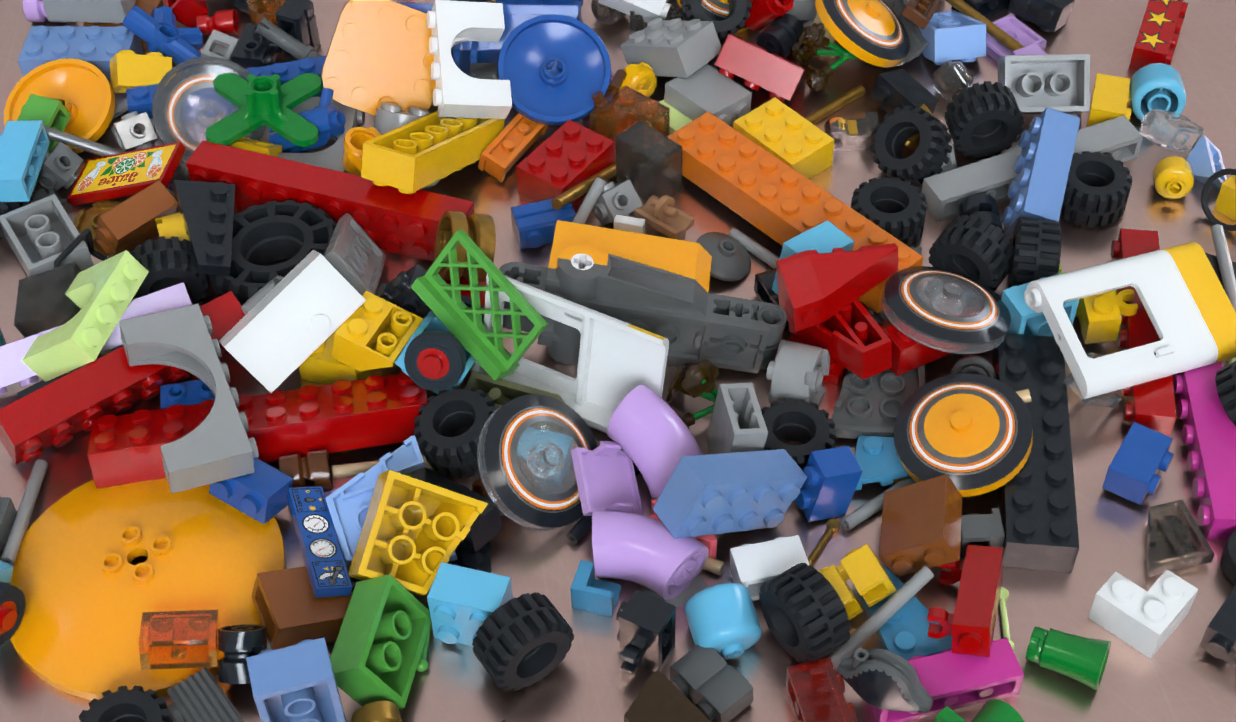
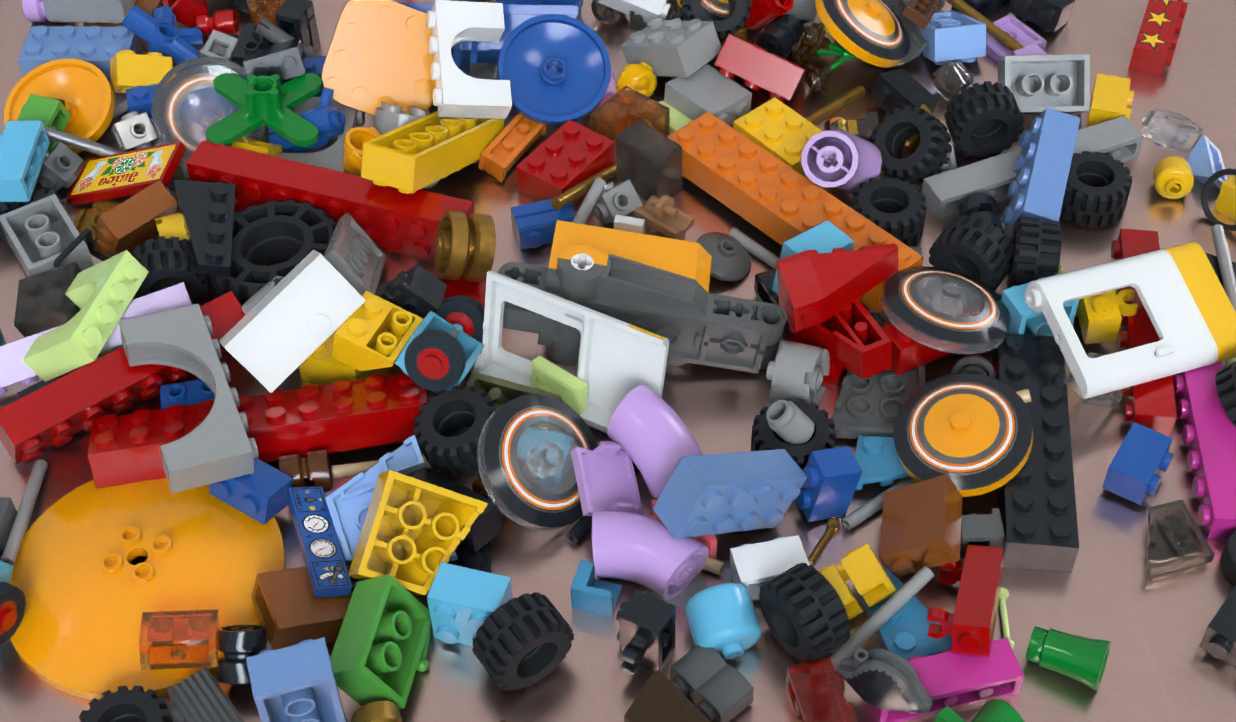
(278, 59): none -> panel
(466, 322): bright green fence -> none
(553, 379): none -> yellowish green tile
(605, 102): reddish brown piece -> none
(698, 383): dark brown plant -> none
(736, 420): light grey brick -> none
(790, 422): none -> light grey brick
(840, 160): none -> lavender brick
(1143, 616): white brick -> none
(1157, 87): medium azure head -> none

